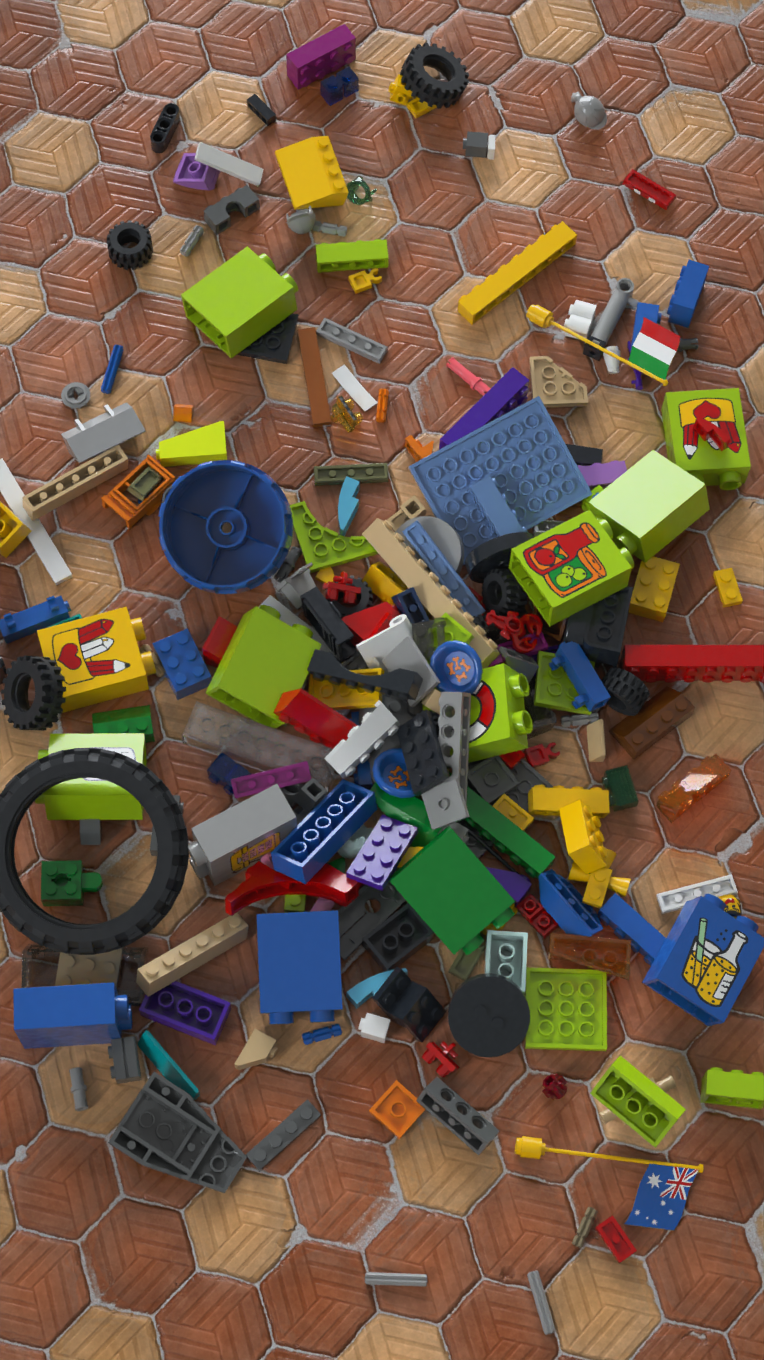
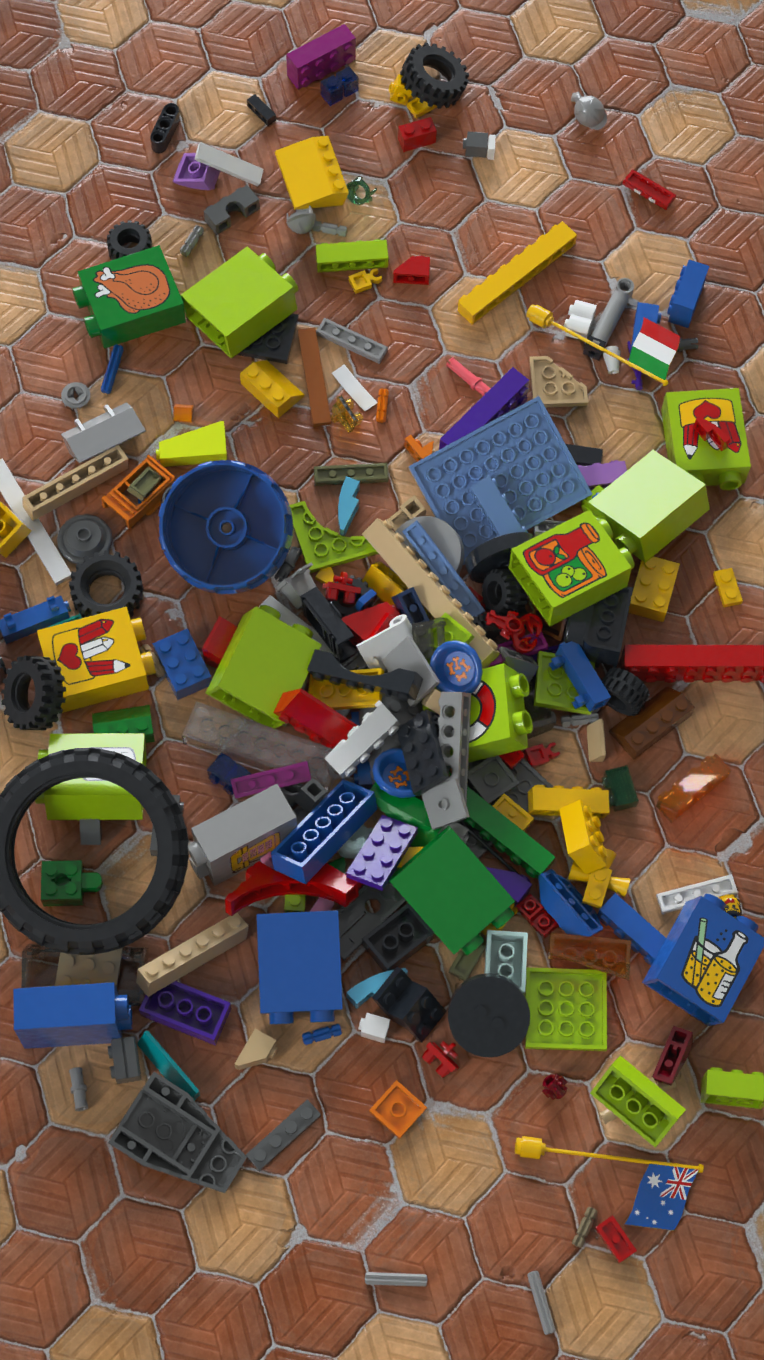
(82, 537): none -> dark grey piece
(105, 566): none -> black tyre
(129, 297): none -> green brick
(270, 387): none -> yellow slope
(365, 600): none -> blue tile
(413, 271): none -> red slope
(417, 134): none -> red brick
(457, 1116): dark grey brick -> none
(673, 1055): none -> dark red slope

